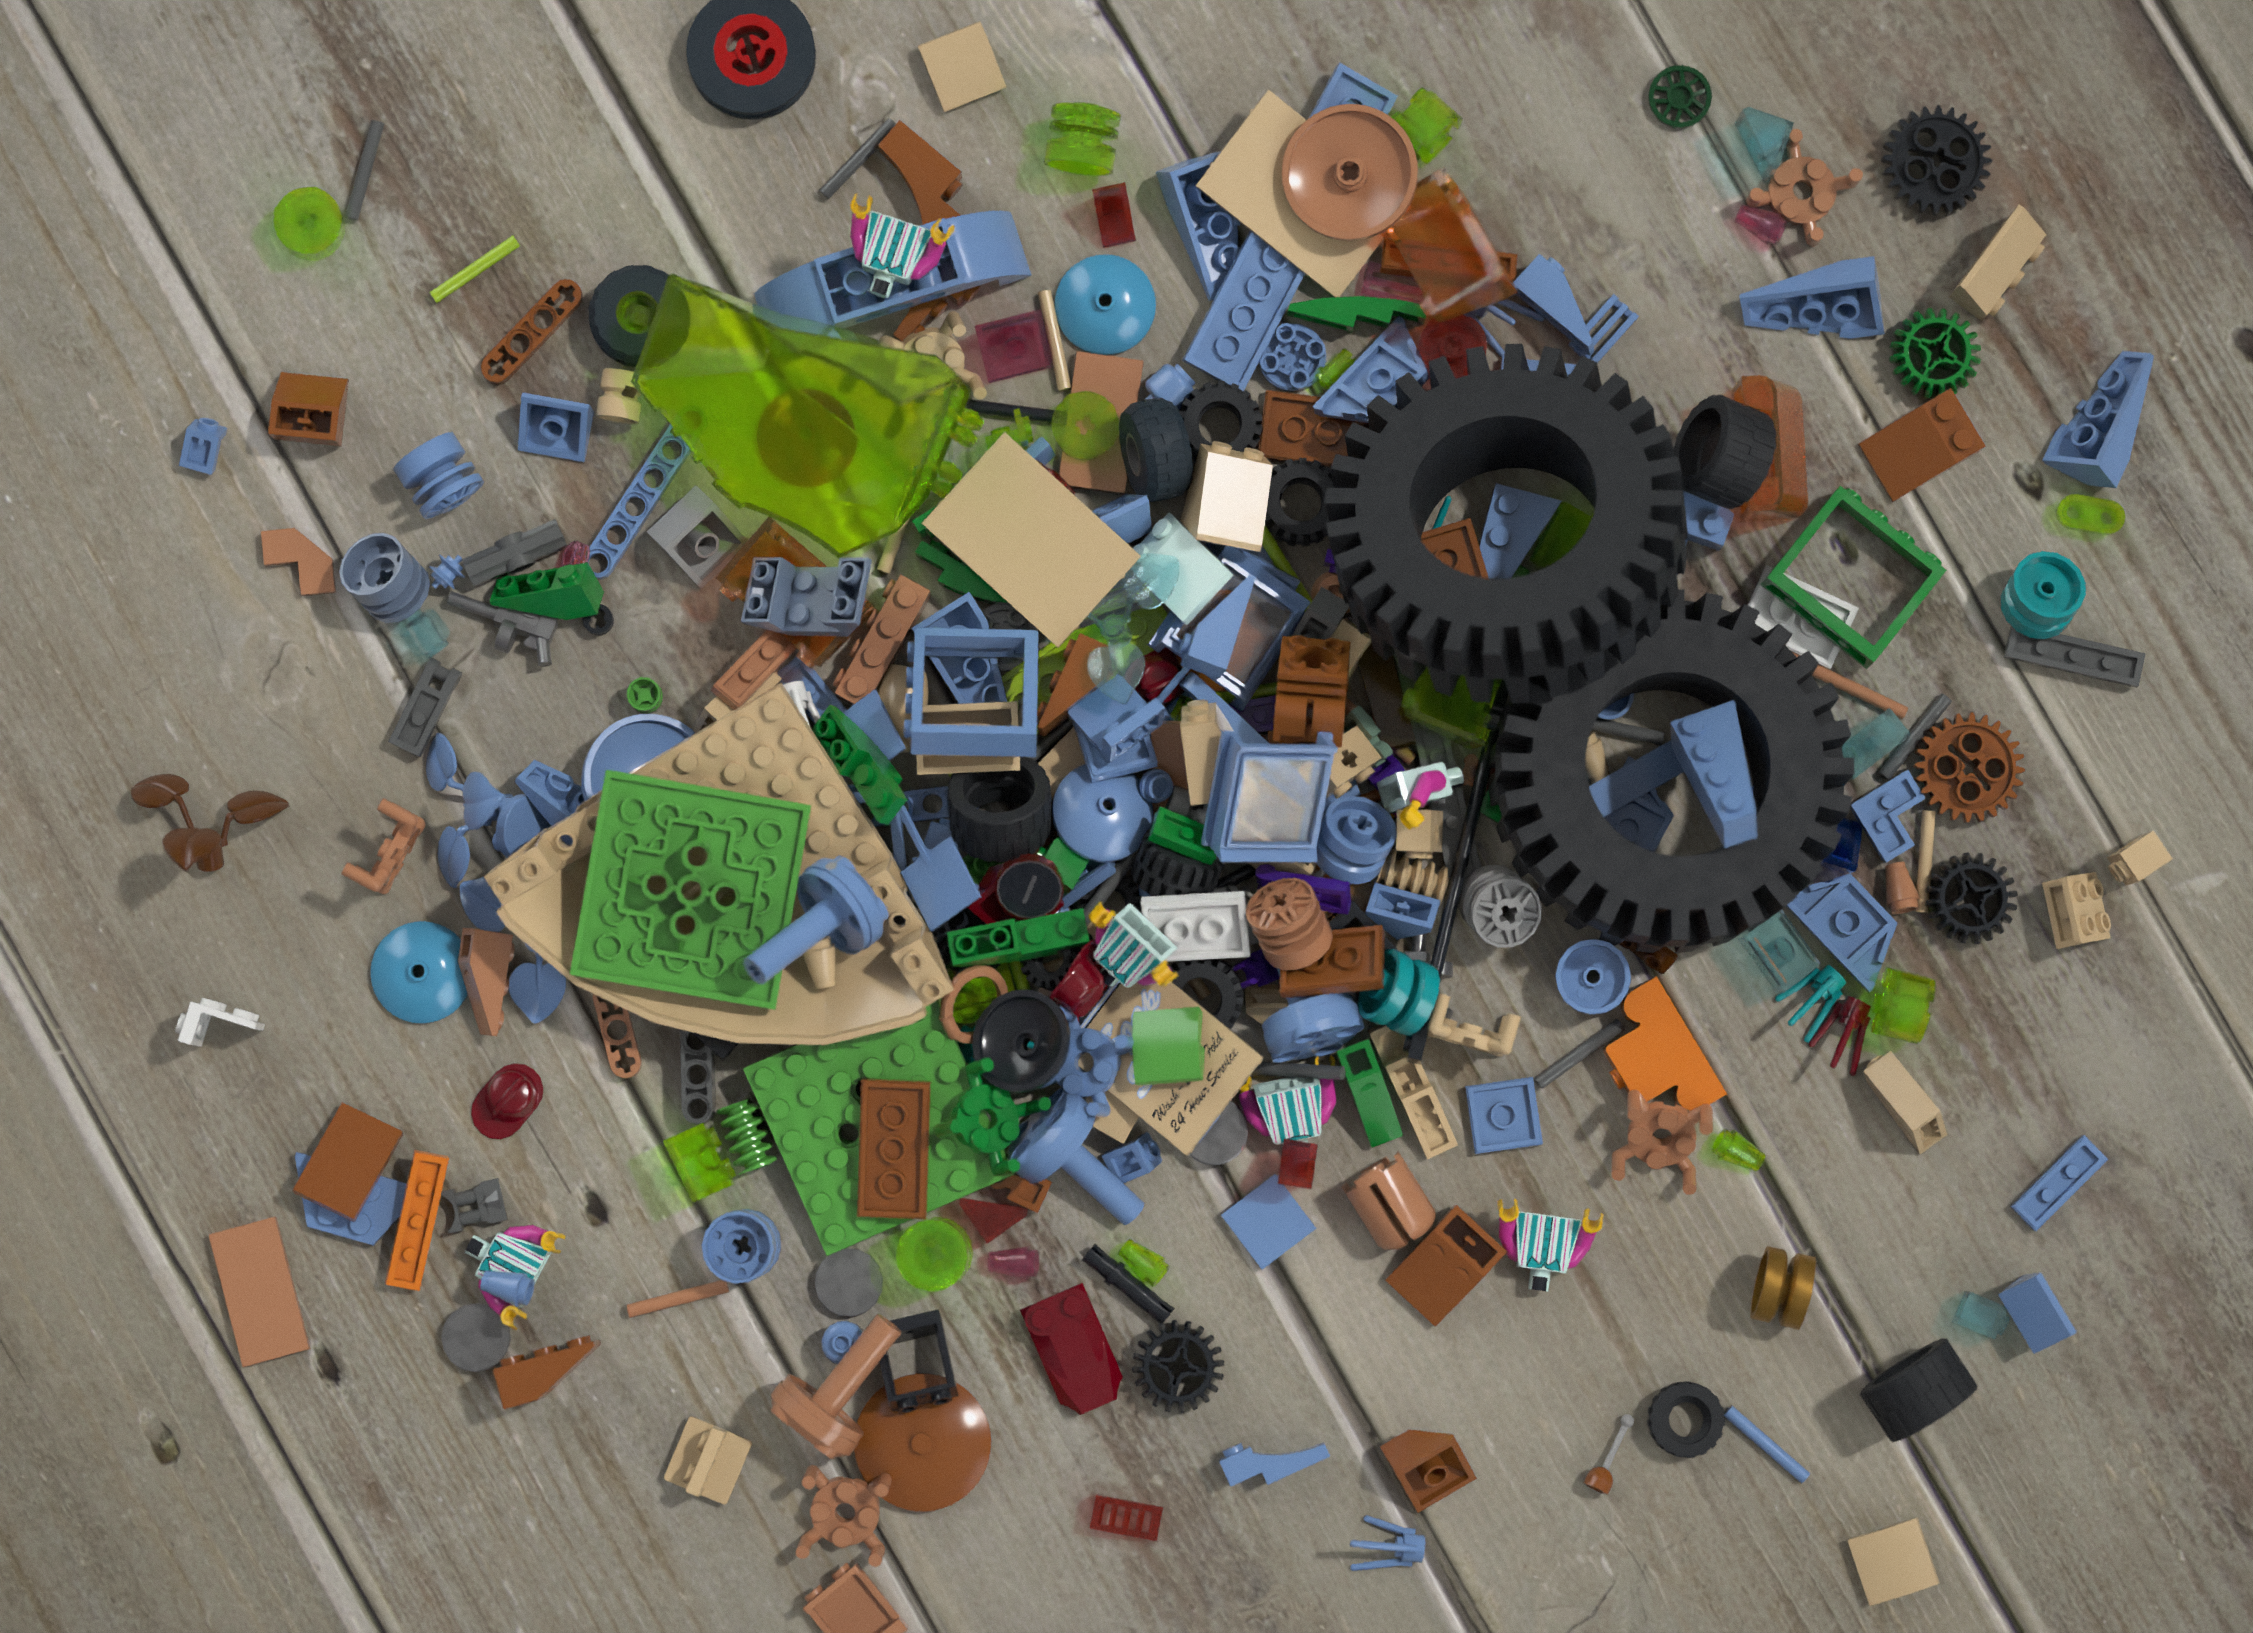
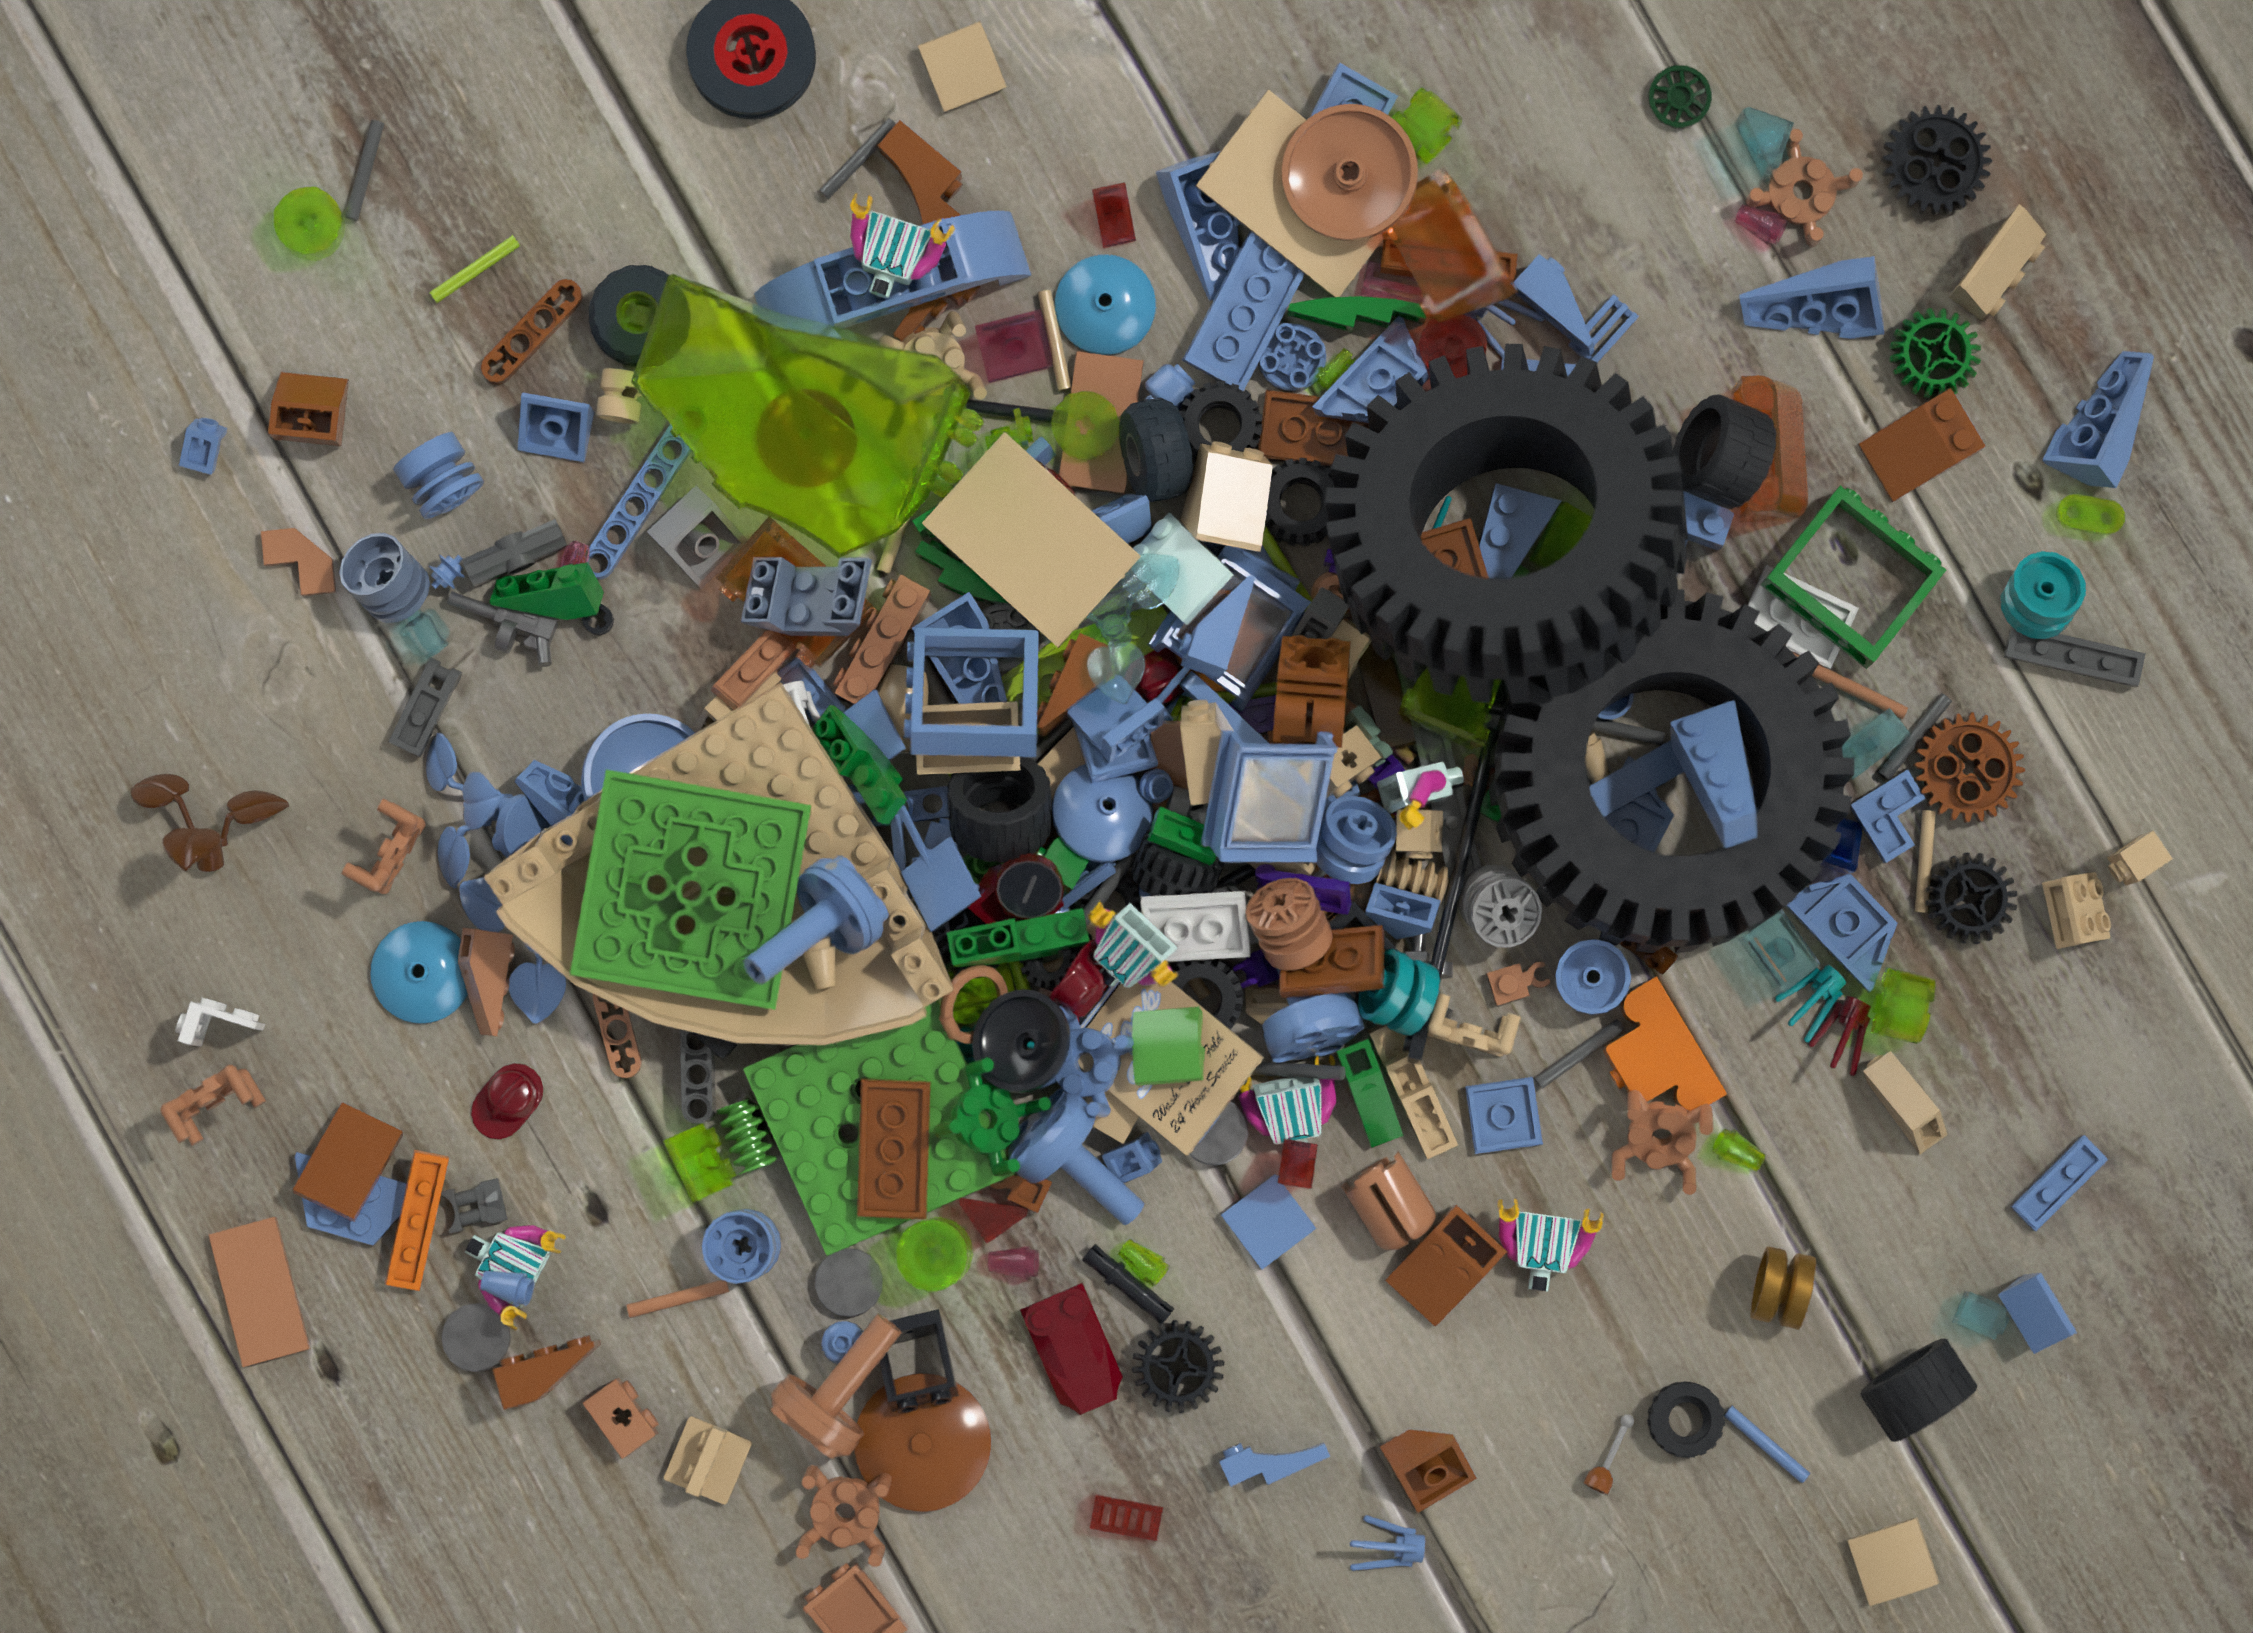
(180, 1111): none -> nougat plate
(603, 1409): none -> nougat brick
(640, 692): bright green wheel -> none
(1083, 131): clear neon green wheel -> none
(1511, 984): none -> nougat plate
(1900, 890): nougat cone -> none

